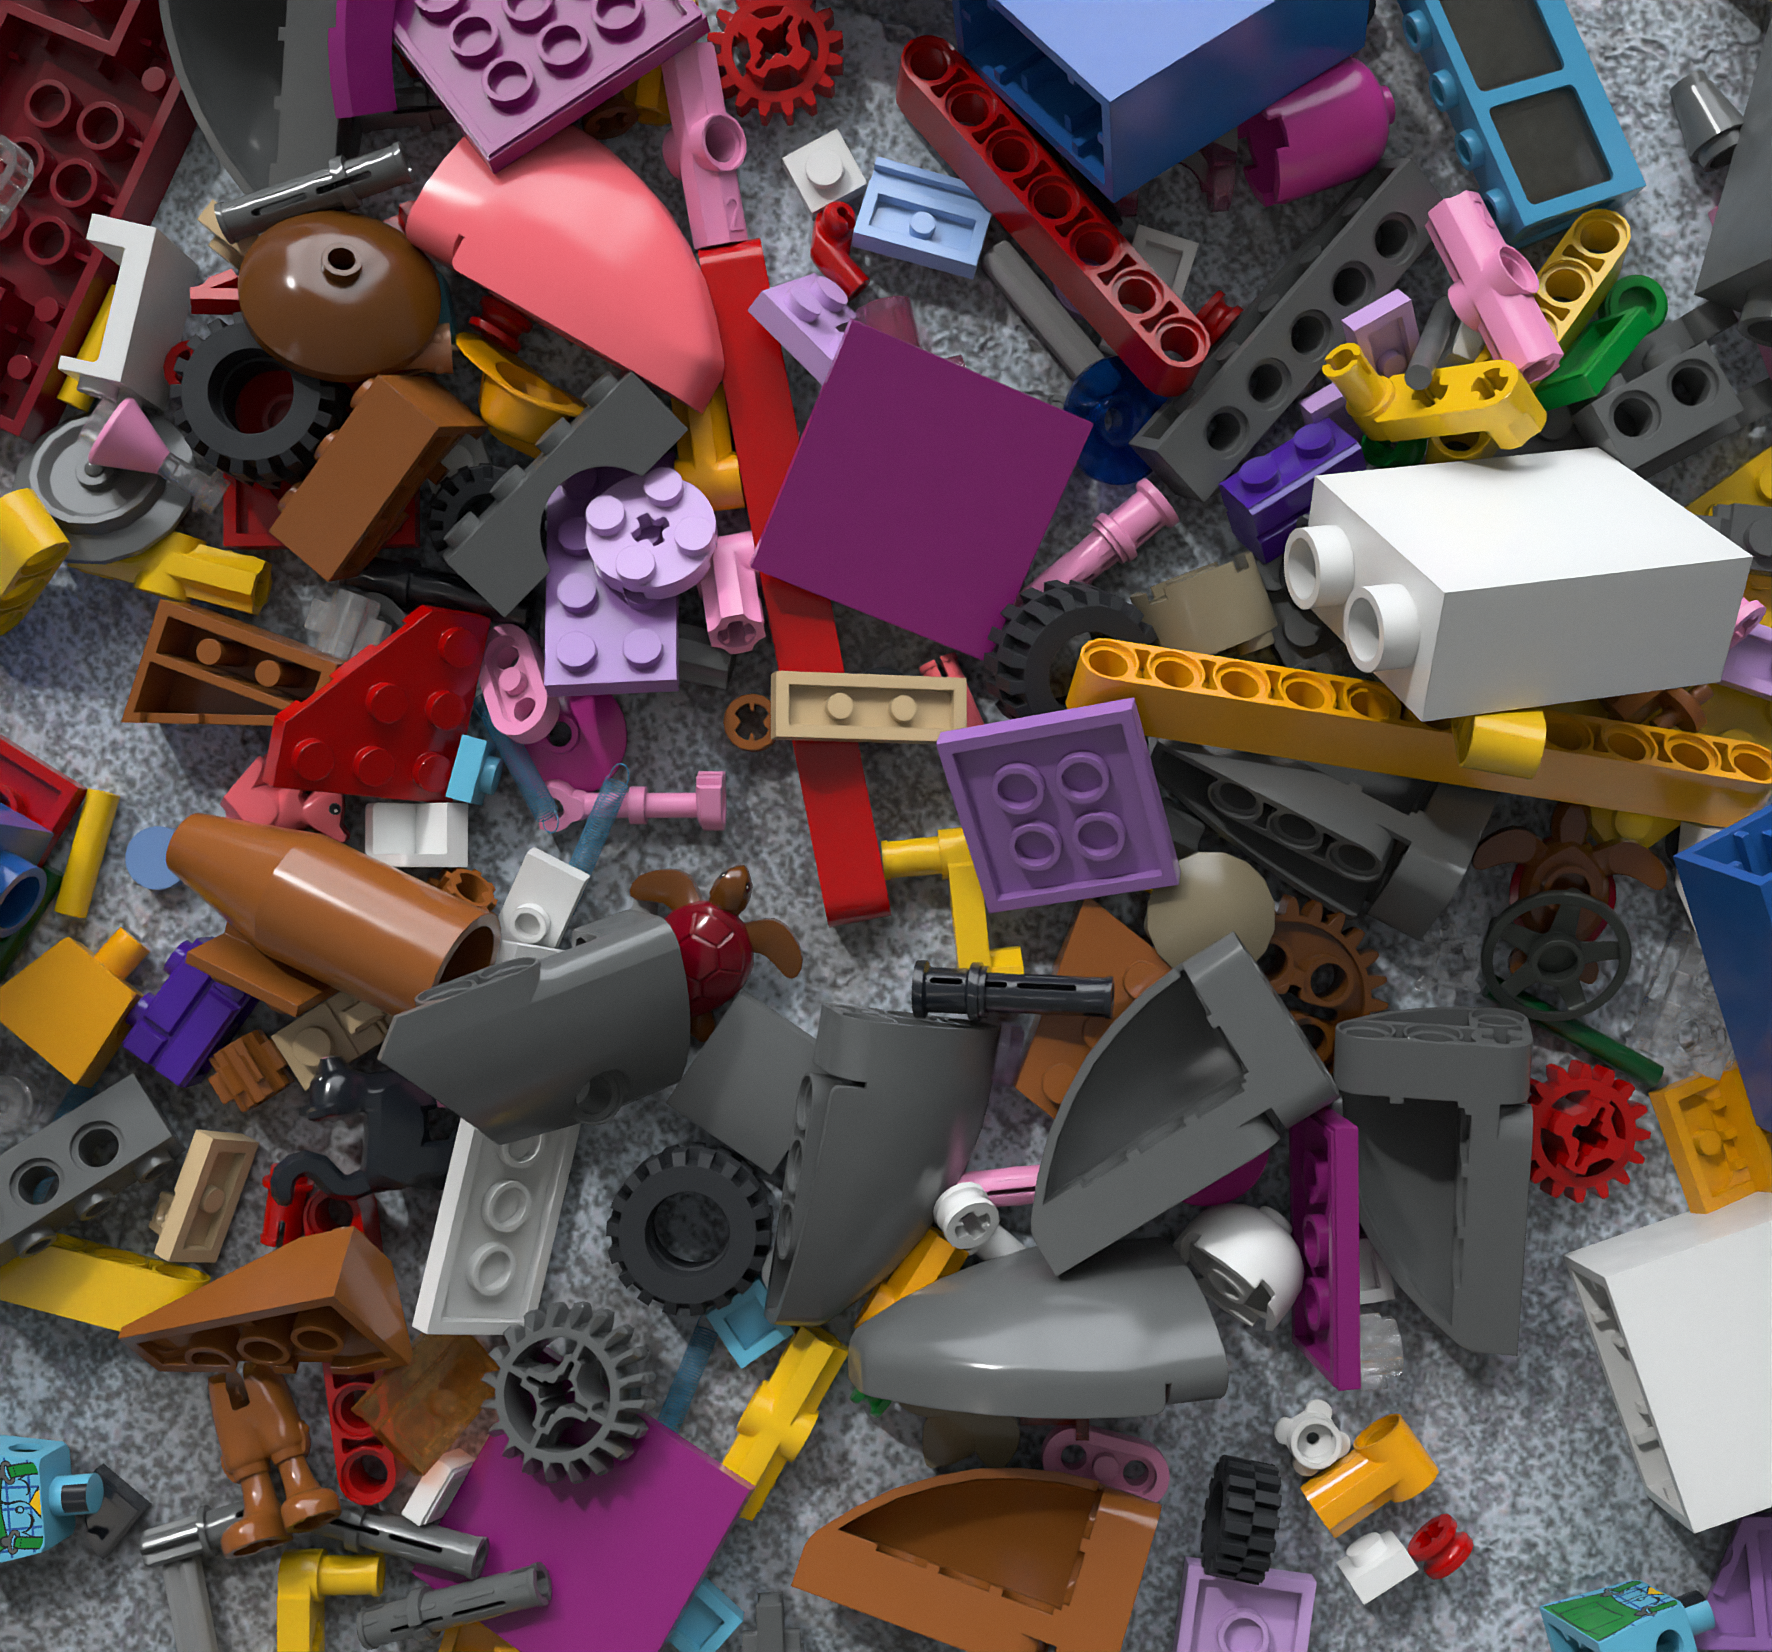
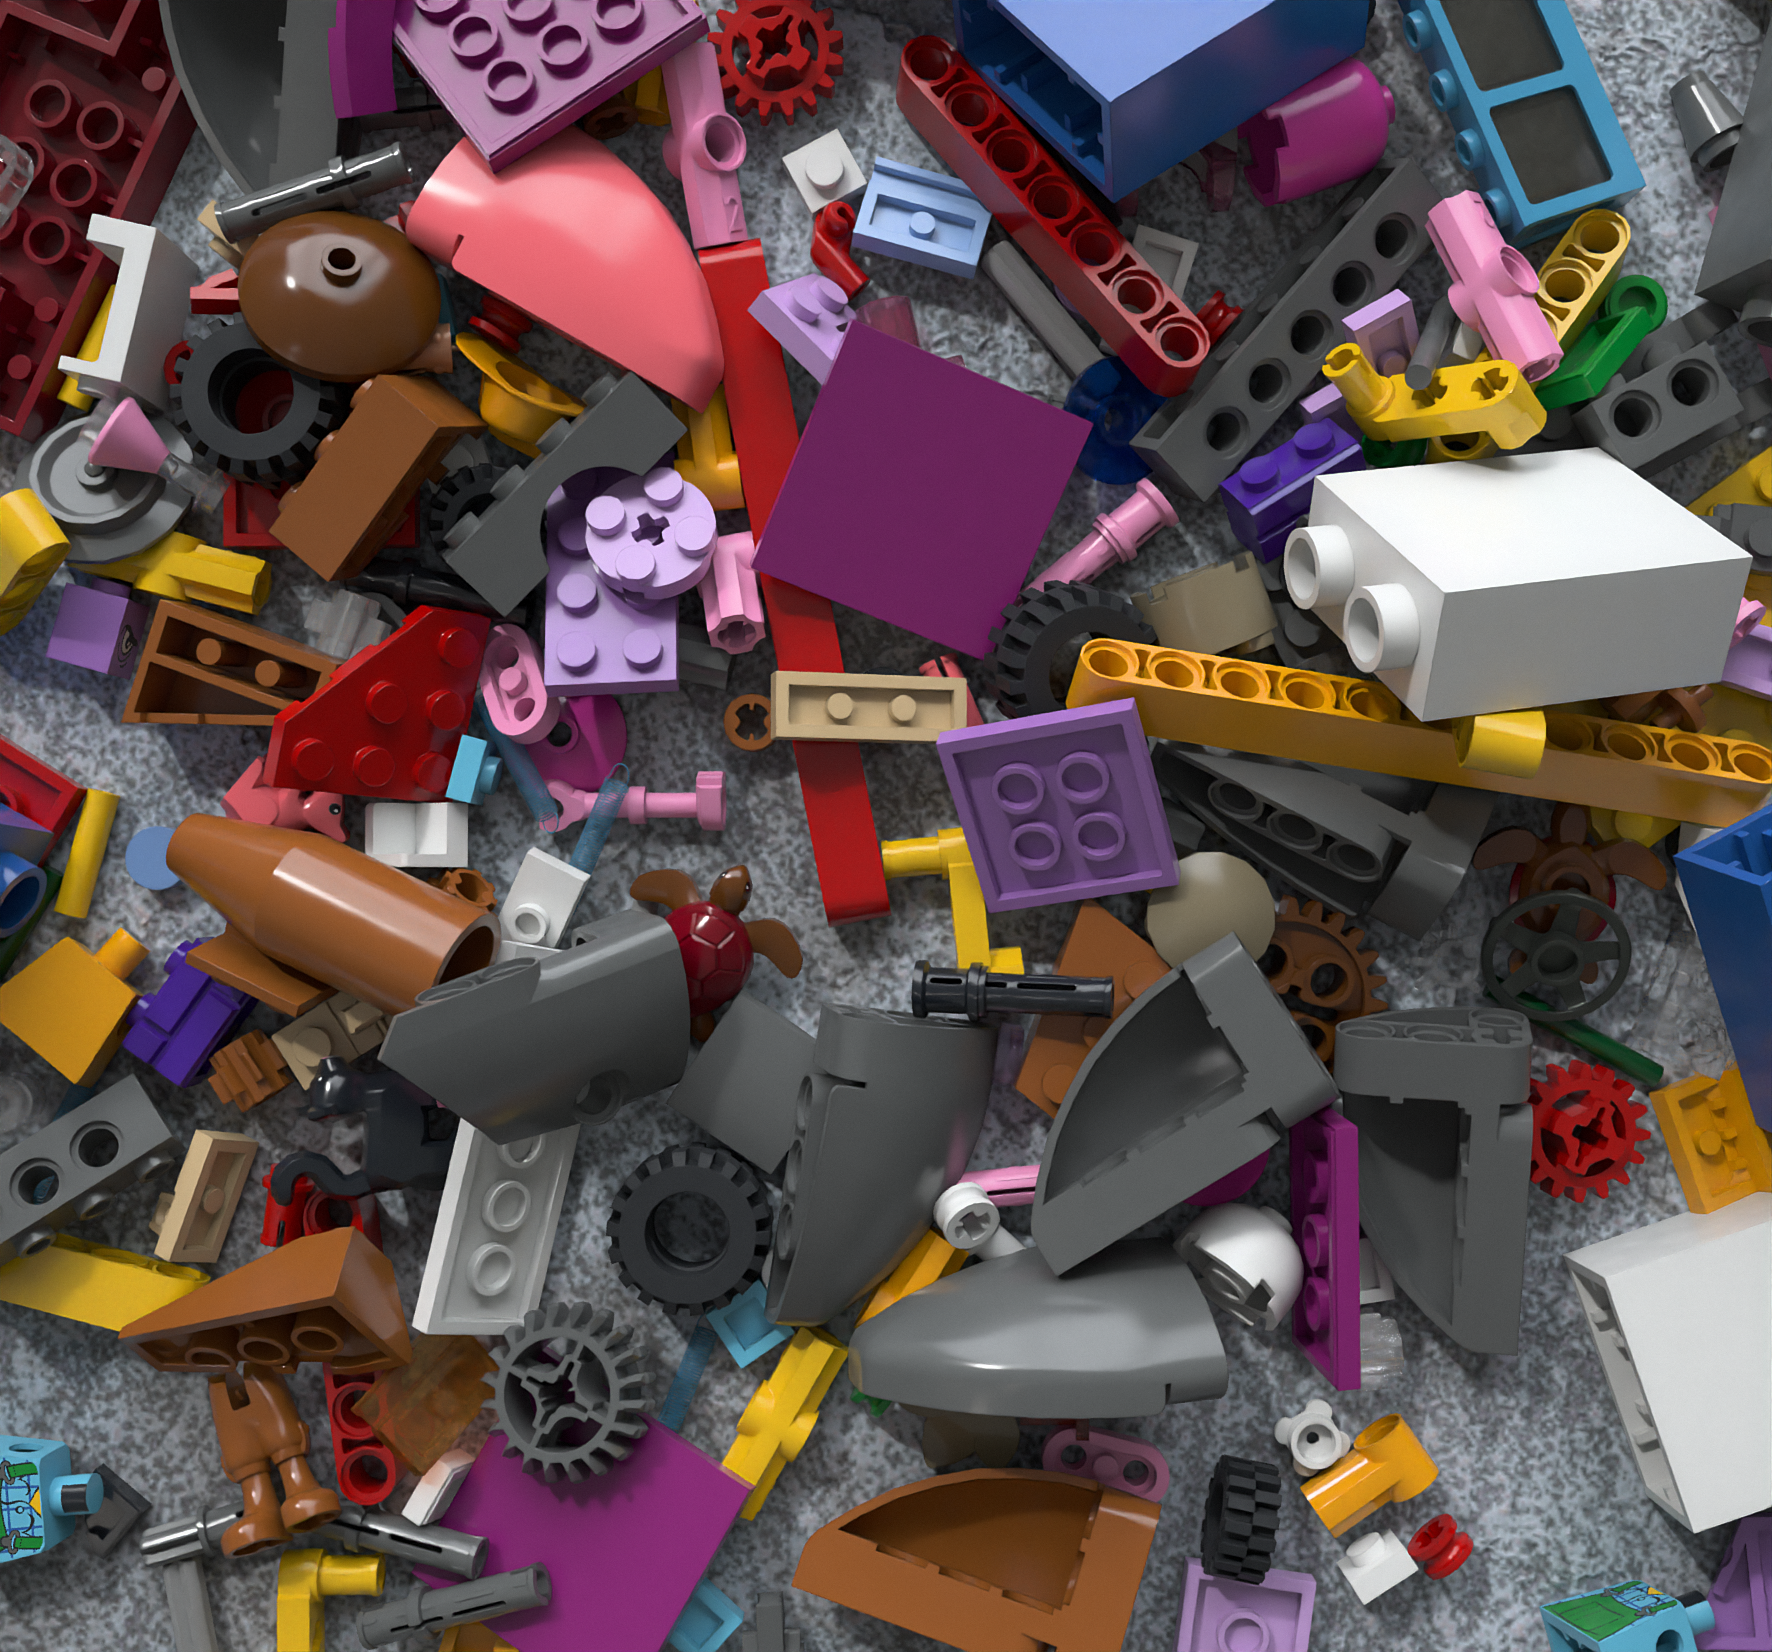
(98, 628): none -> medium lavender brick

